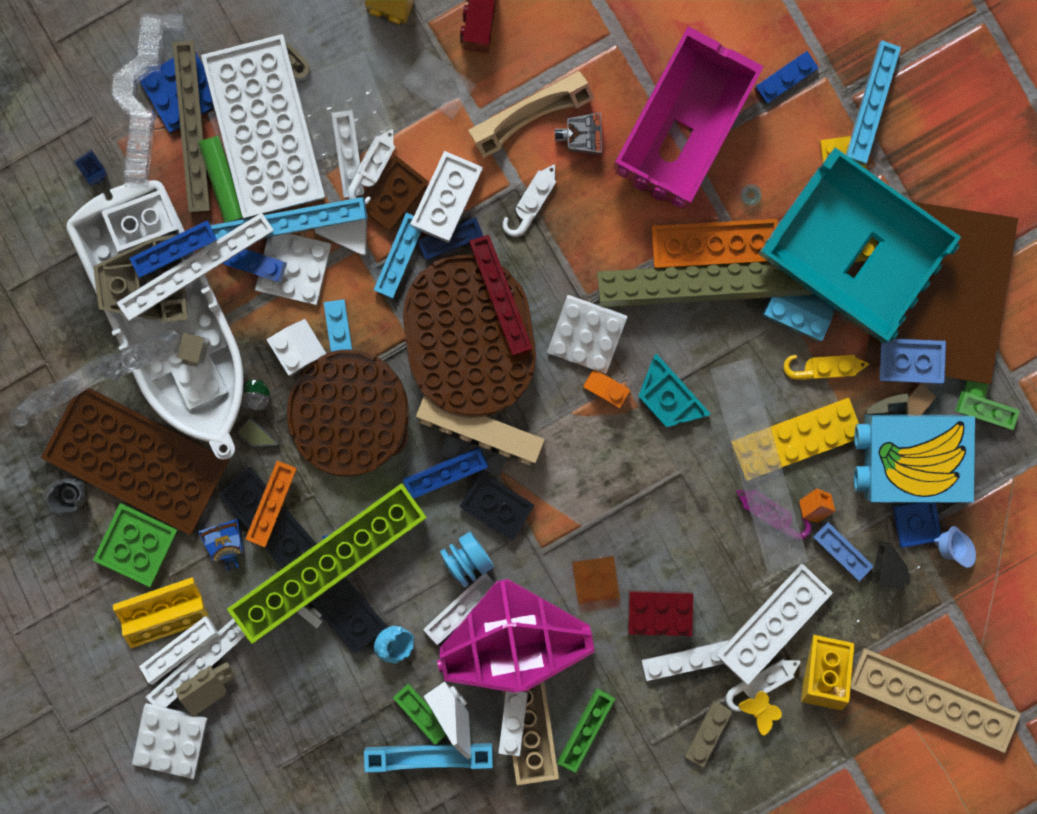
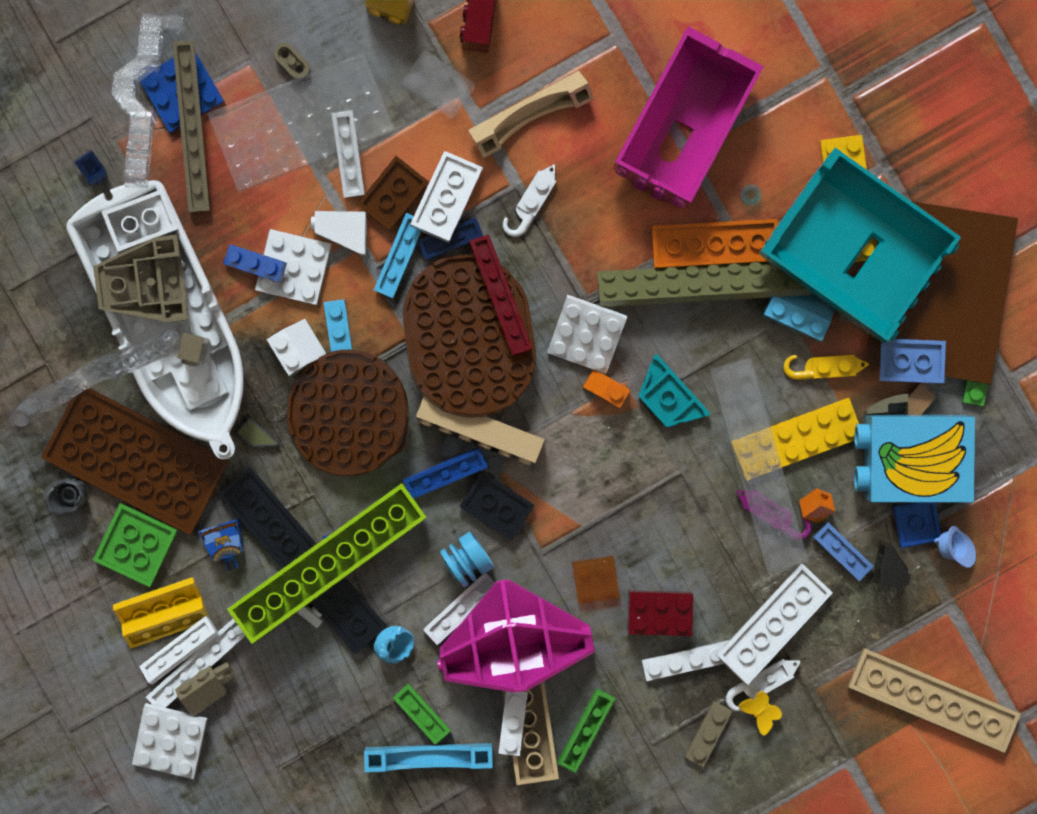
(173, 249): blue plate -> none
(194, 267): white plate -> none
(220, 178): bright green brick -> none
(255, 395): piece -> none
(263, 126): white plate -> none
(271, 503): orange plate -> none
(304, 218): medium azure plate -> none
(372, 163): white plate -> none
(452, 715): white slope -> none
(582, 134): torso -> none
(786, 77): blue plate -> none
(828, 673): yellow slope -> none
(873, 102): medium azure plate -> none
(987, 410): bright green plate -> none

